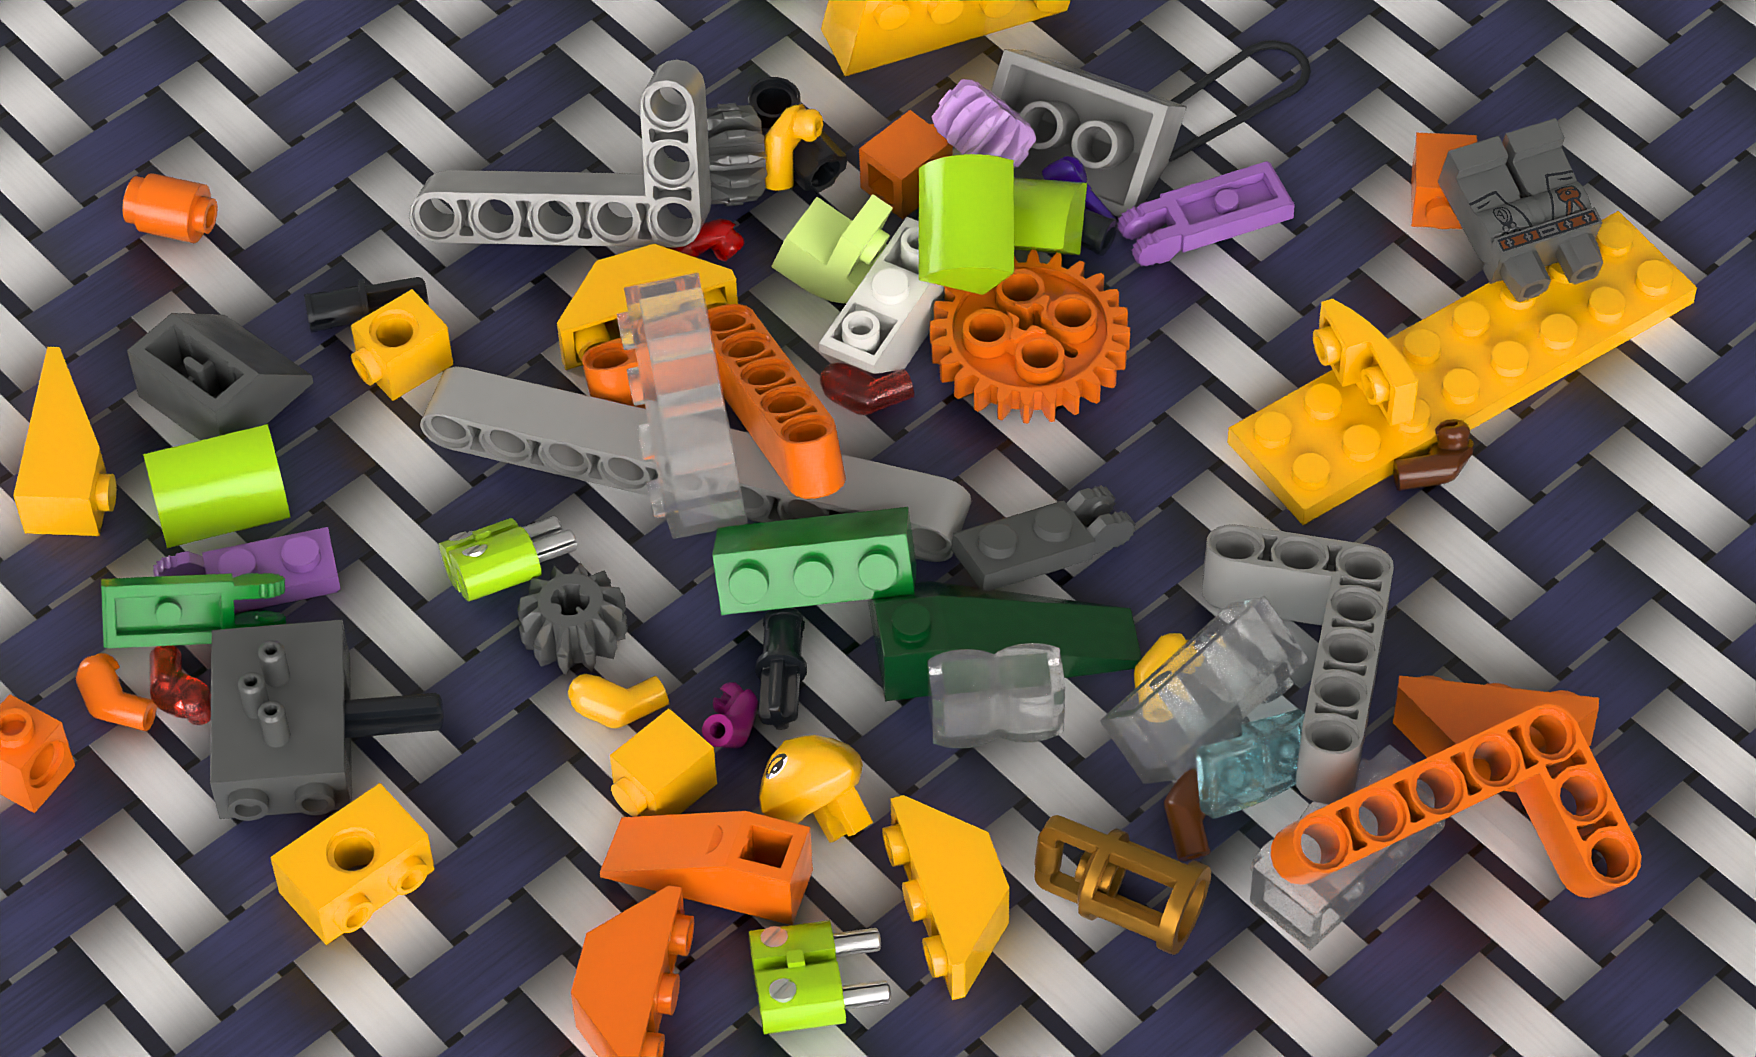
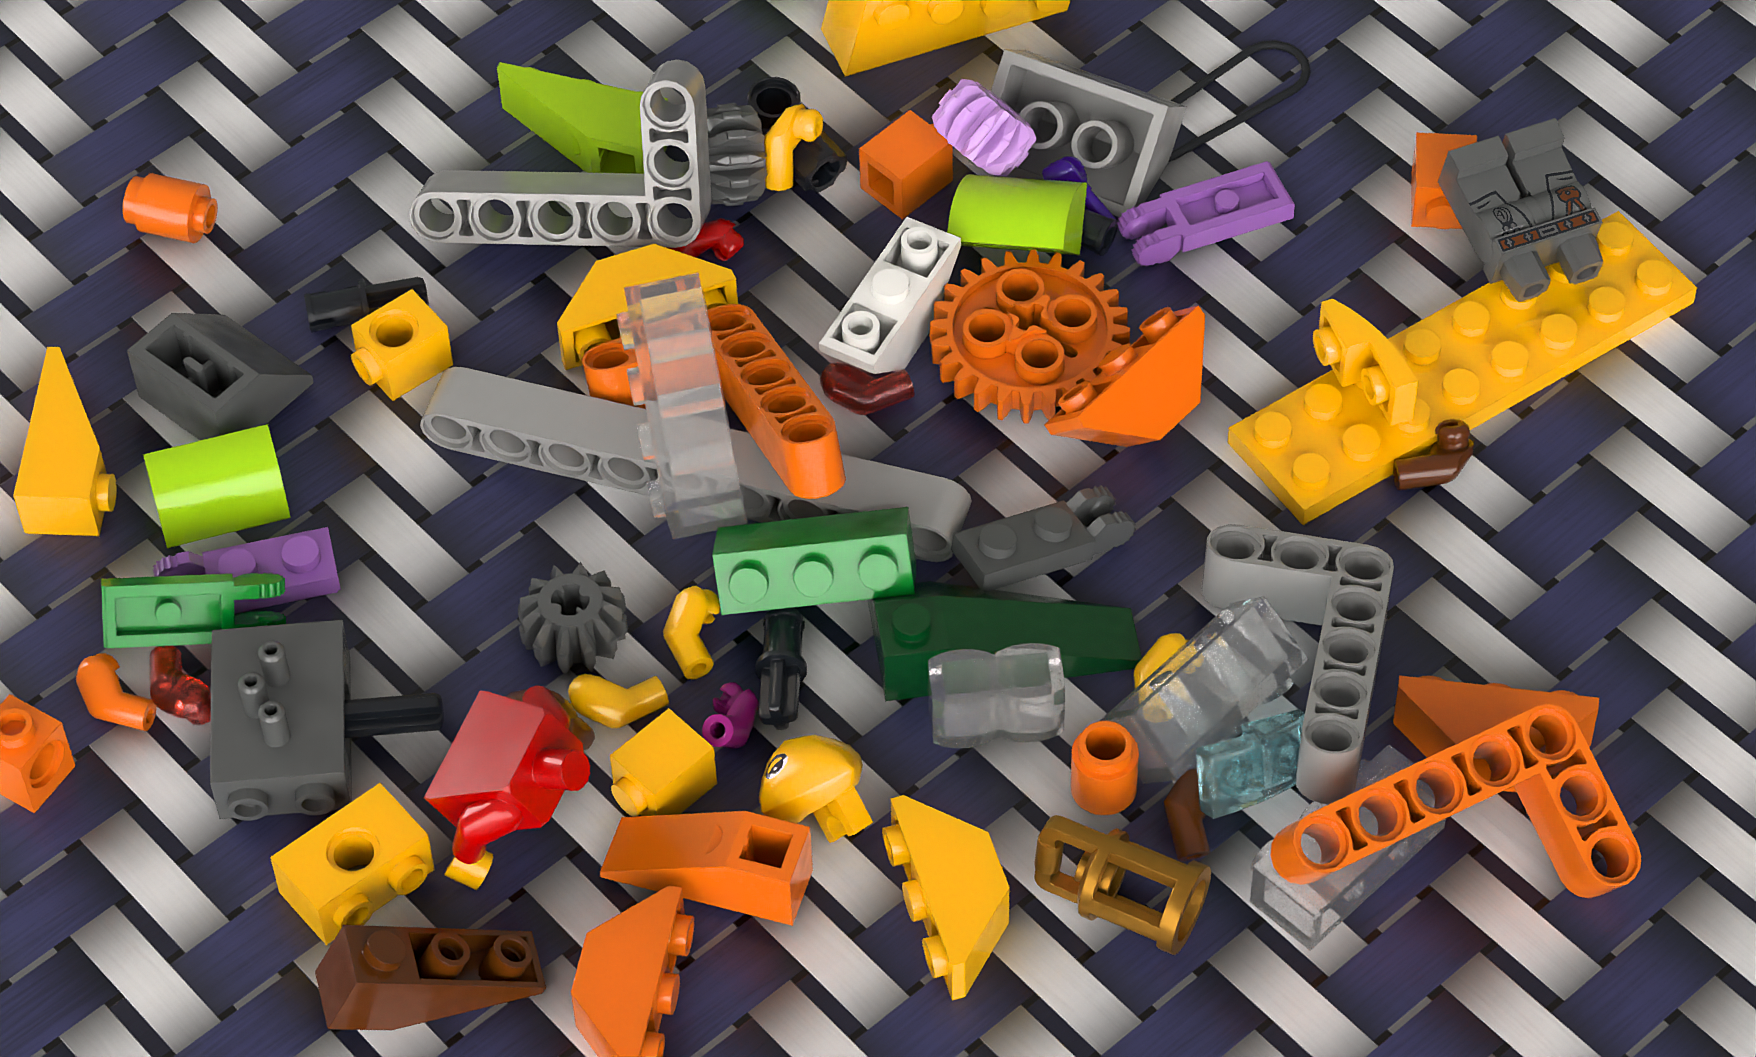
(422, 974): none -> reddish brown slope
(502, 555): lime piece -> none
(507, 772): none -> red torso
(580, 118): none -> lime slope
(682, 629): none -> yellow arm
(802, 980): lime piece -> none
(830, 251): yellowish green brick -> none
(966, 221): lime brick -> none
(1104, 768): none -> orange brick
(1141, 385): none -> orange slope

